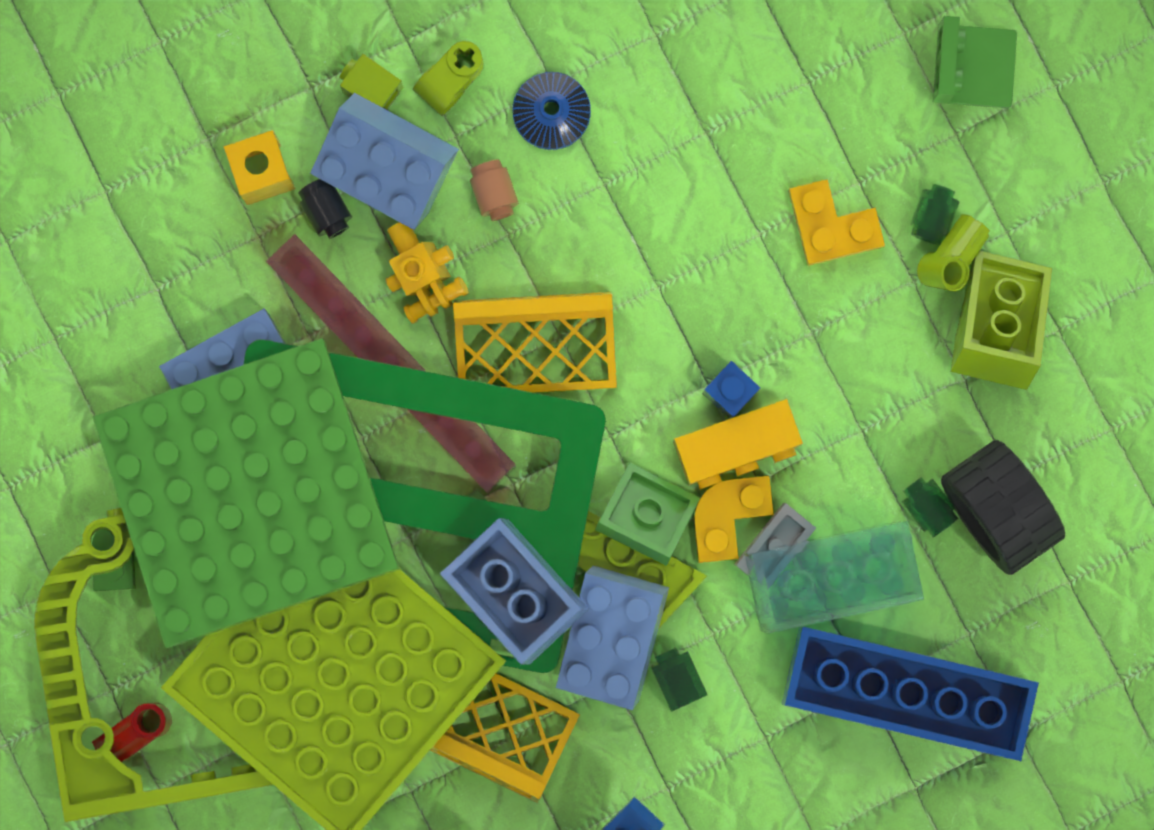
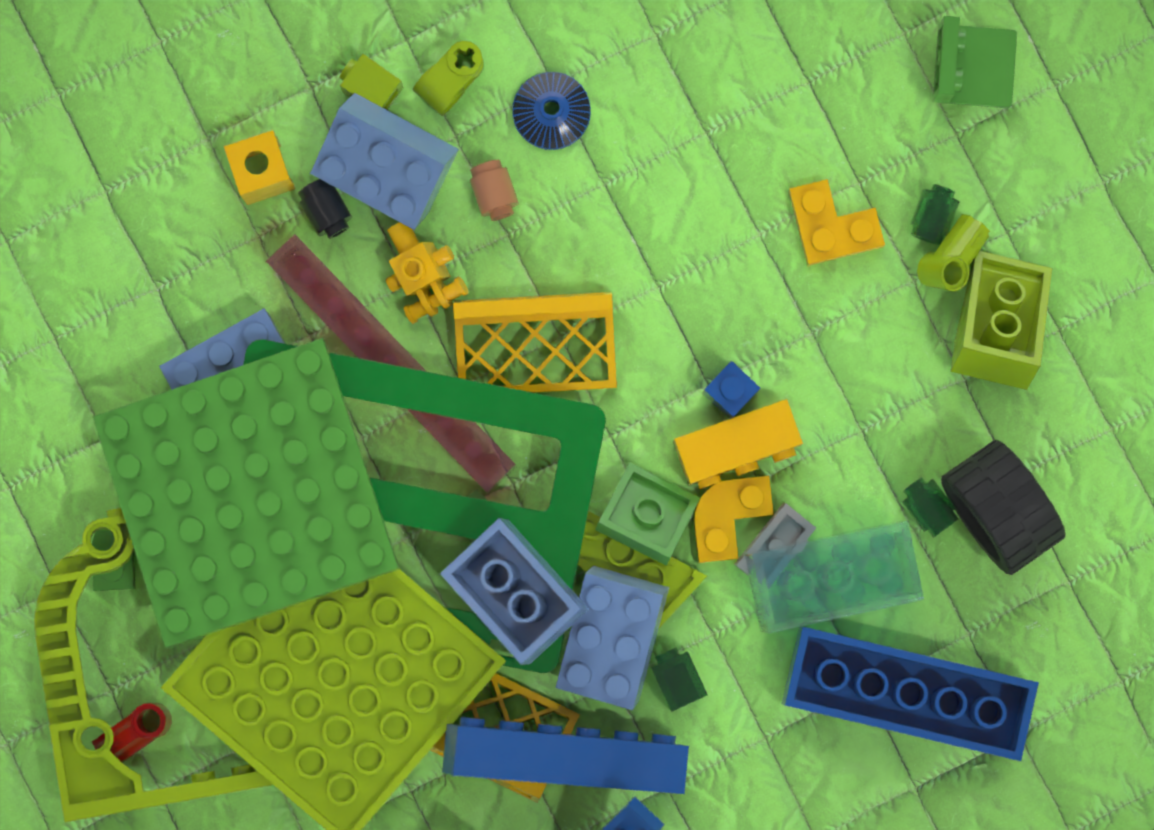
(565, 758): none -> blue brick

